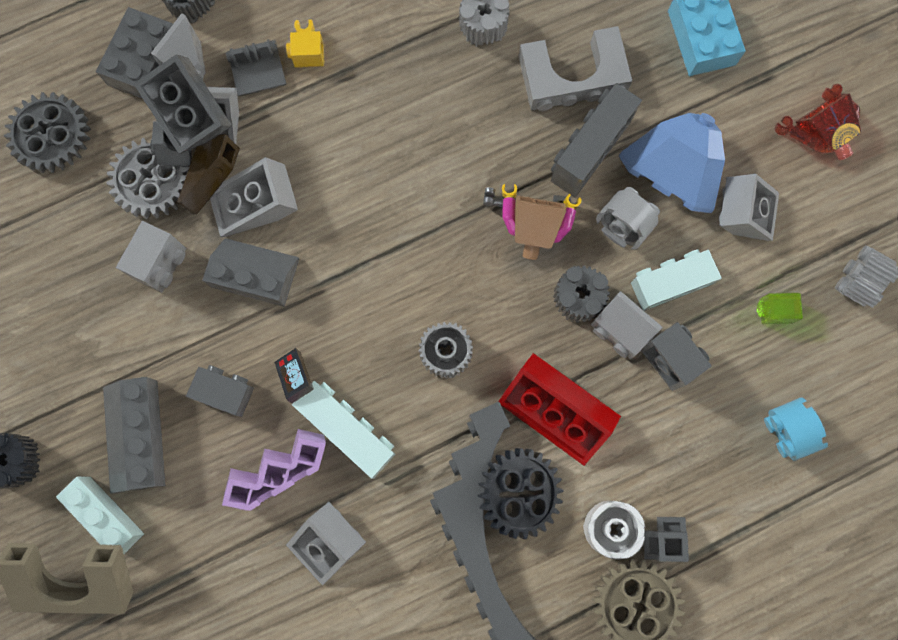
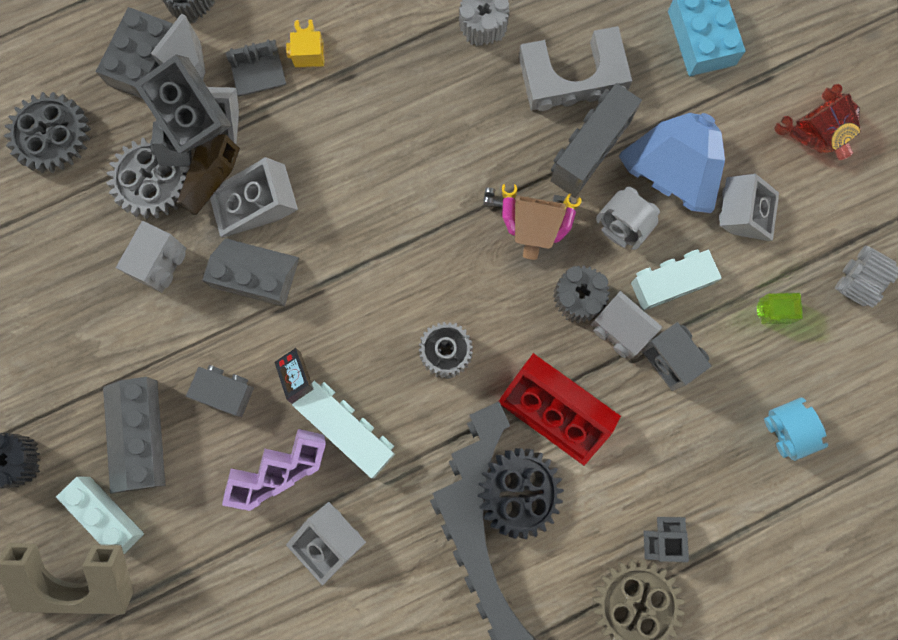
(629, 528): white brick -> none

